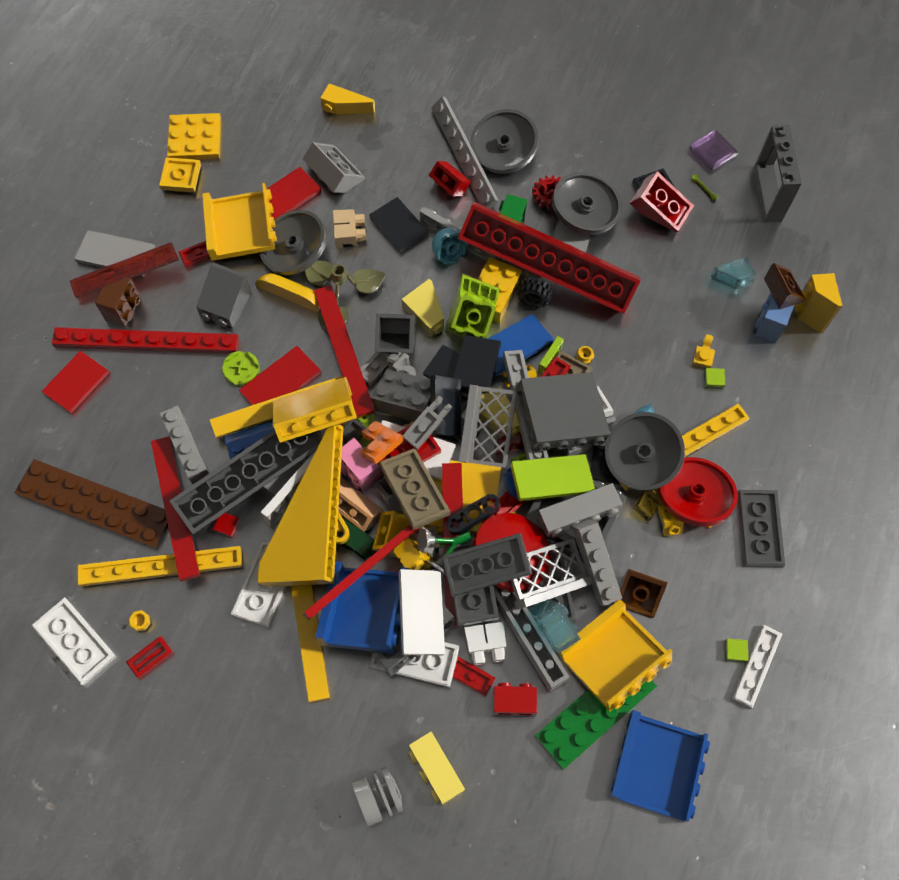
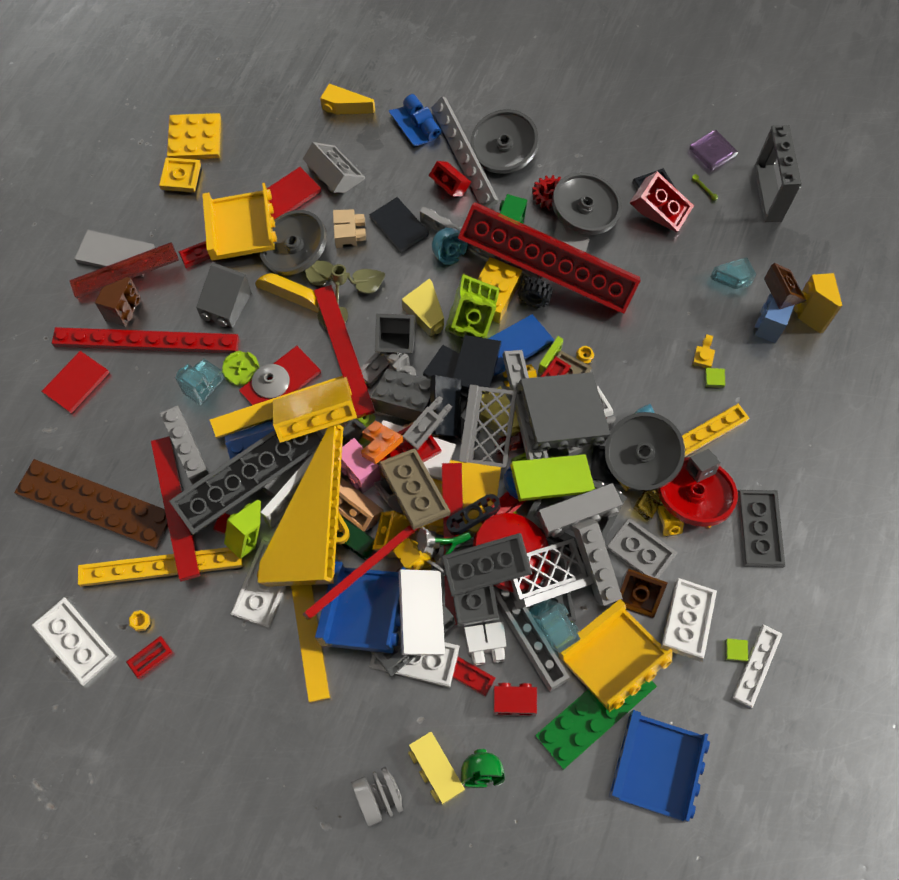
(199, 380): none -> clear light blue brick
(243, 529): none -> lime slope
(270, 388): none -> light grey dish
(416, 121): none -> blue panel
(482, 769): none -> green cylinder
(640, 549): none -> light grey tile
(689, 619): none -> white tile
(702, 465): none -> dark grey brick

